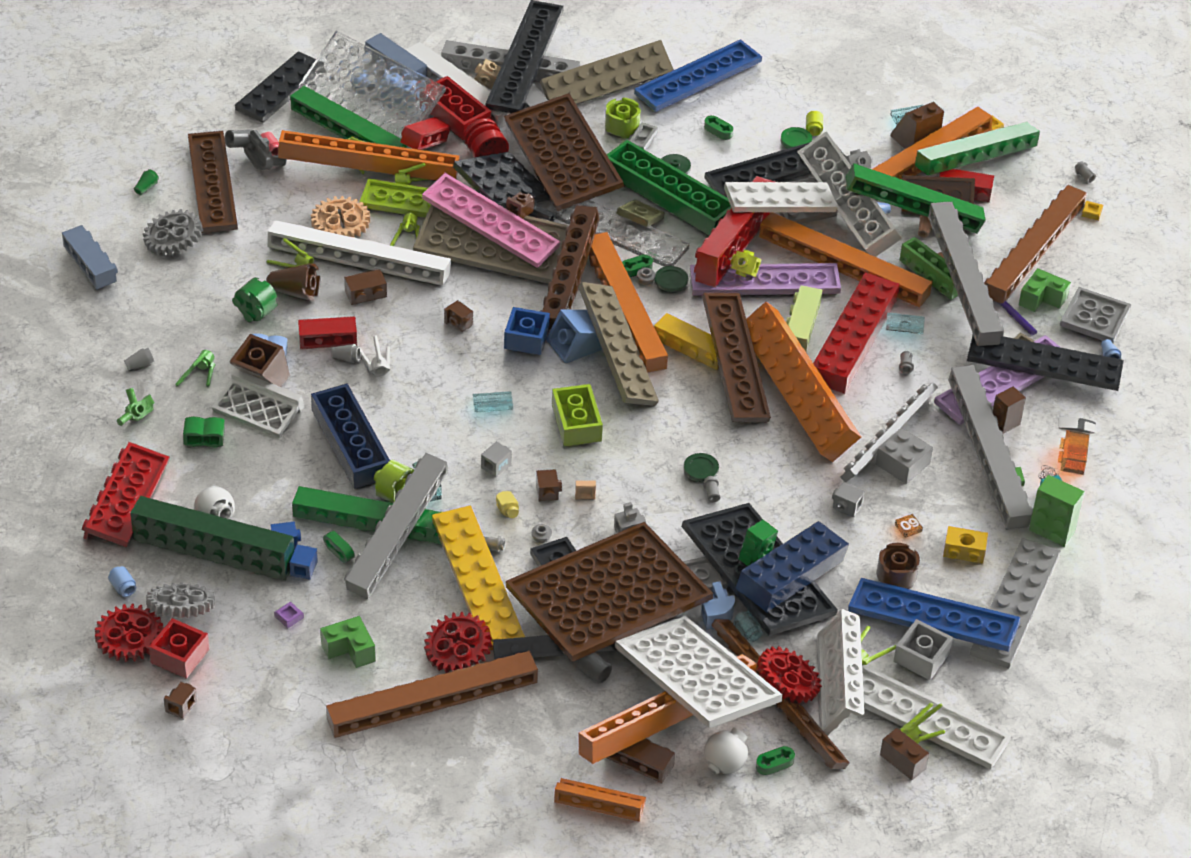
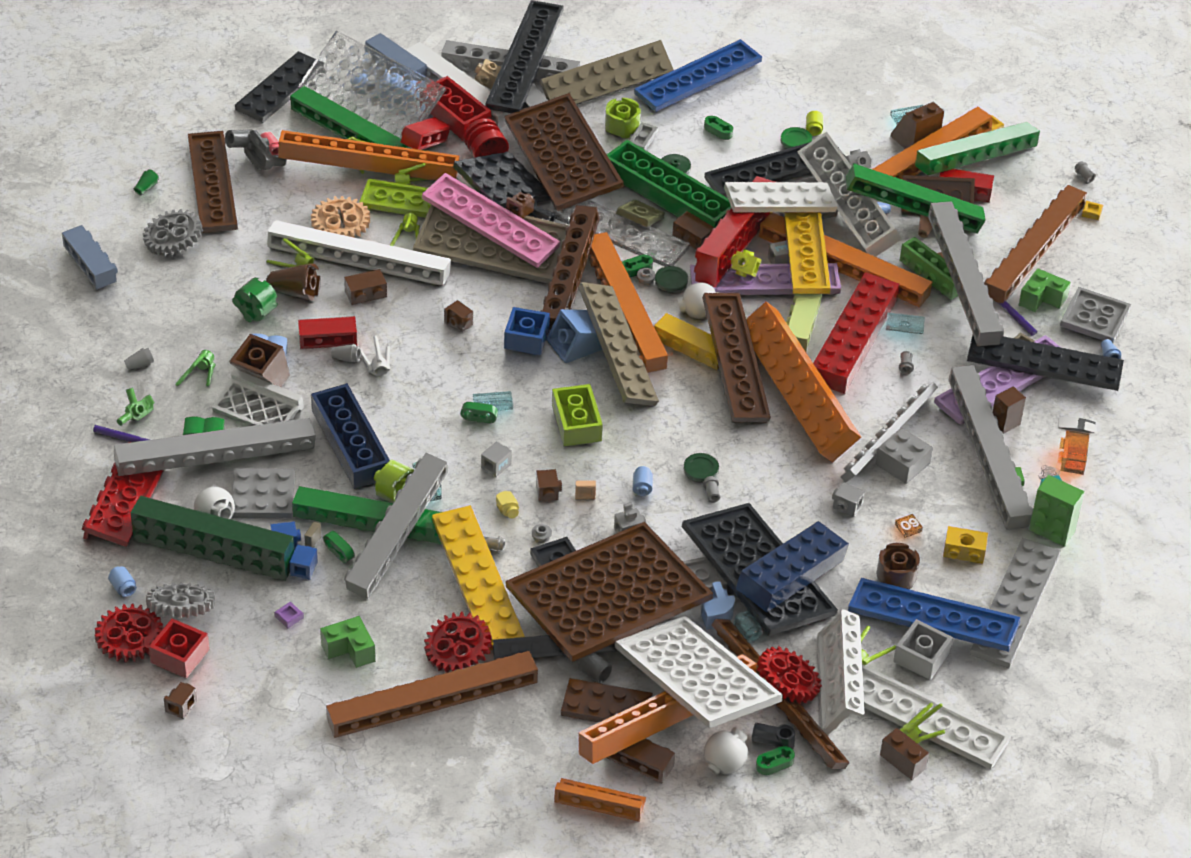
(117, 434): none -> dark purple bar
(214, 446): none -> light grey brick
(263, 492): none -> light grey plate
(313, 534): none -> dark tan tile
(479, 412): none -> green beam
(598, 701): none -> reddish brown plate
(642, 481): none -> light blue brick
(691, 230): none -> reddish brown brick
(692, 301): none -> white brick
(757, 542): green brick -> none
(777, 736): none -> black piece
(778, 253): none -> light grey brick
(807, 253): none -> yellow plate

